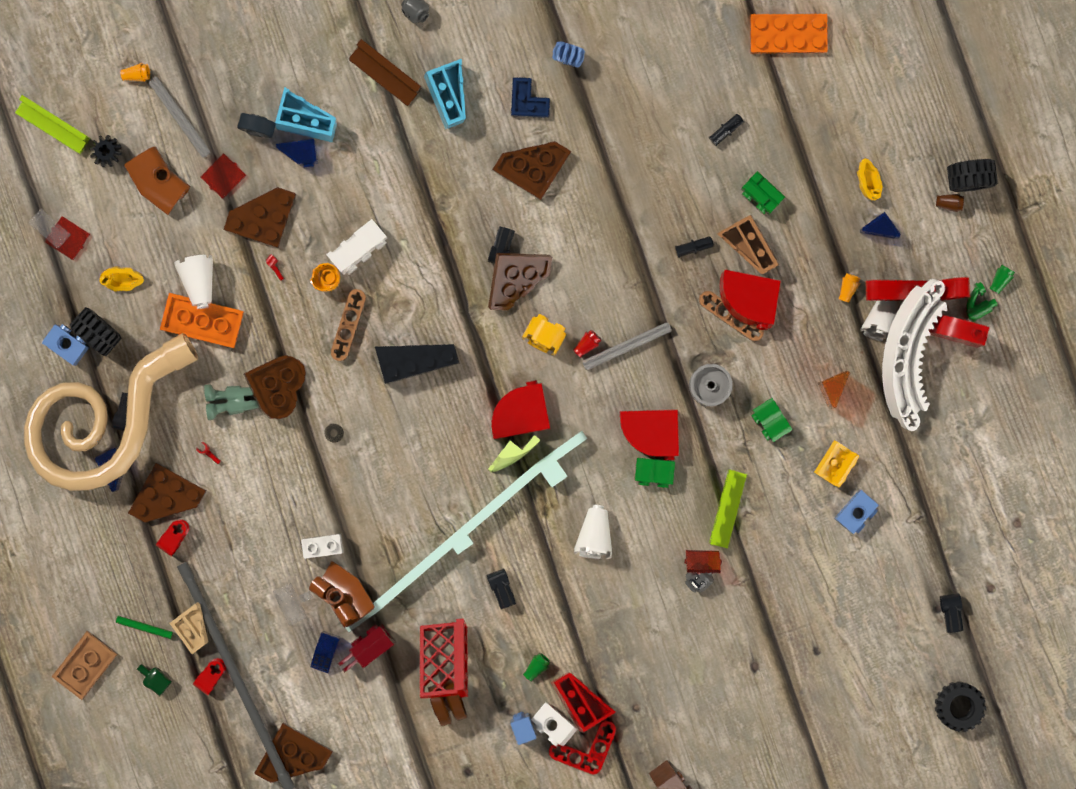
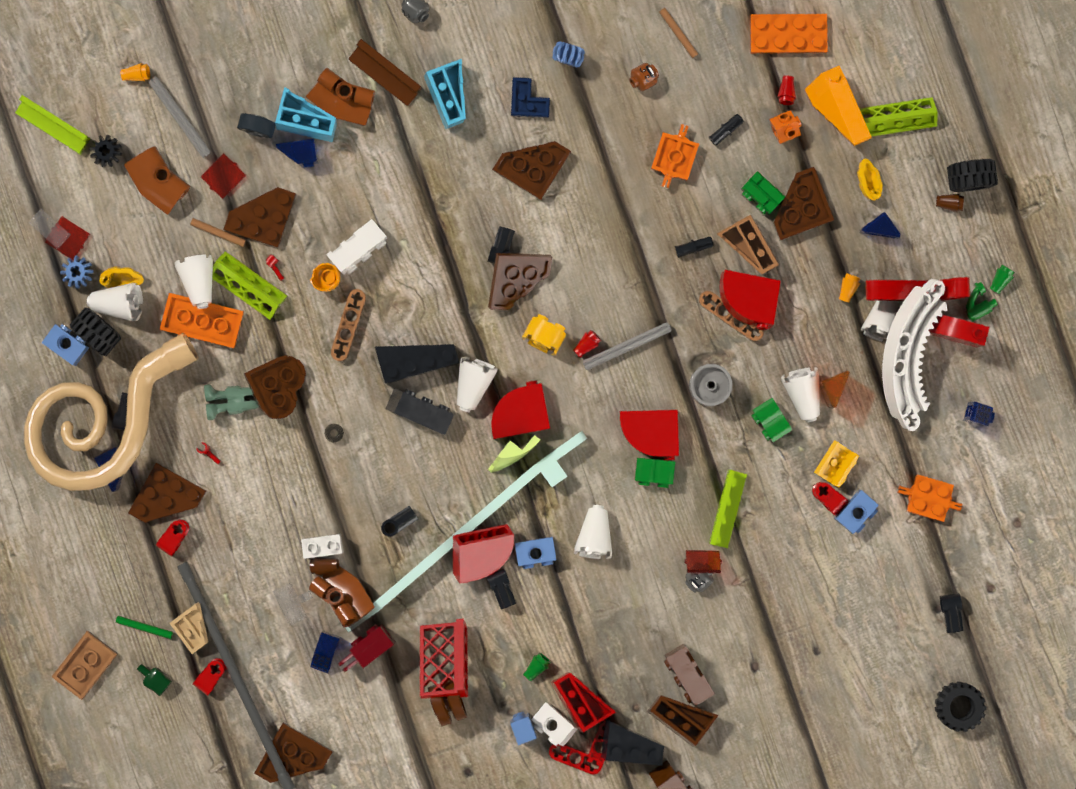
(83, 268): none -> medium blue gear
(118, 301): none -> white cone
(218, 232): none -> medium nougat bar
(248, 282): none -> lime fence
(323, 565): none -> reddish brown cone
(350, 108): none -> dark orange panel
(400, 520): none -> black piece
(420, 410): none -> black wedge
(473, 382): none -> white cone
(481, 552): none -> brick
(547, 549): none -> medium blue brick
(629, 746): none -> black wedge
(644, 76): none -> dark orange head
(675, 156): none -> orange plate
(678, 32): none -> medium nougat bar
(682, 719): none -> reddish brown wedge
(688, 675): none -> wedge
(785, 126): none -> orange brick
(787, 91): none -> red cone
(803, 206): none -> reddish brown plate
(803, 391): none -> white cone
(831, 500): none -> red piece
(835, 100): none -> light orange wedge
(900, 120): none -> lime fence
(929, 498): none -> orange plate
(979, 414): none -> clear blue slope

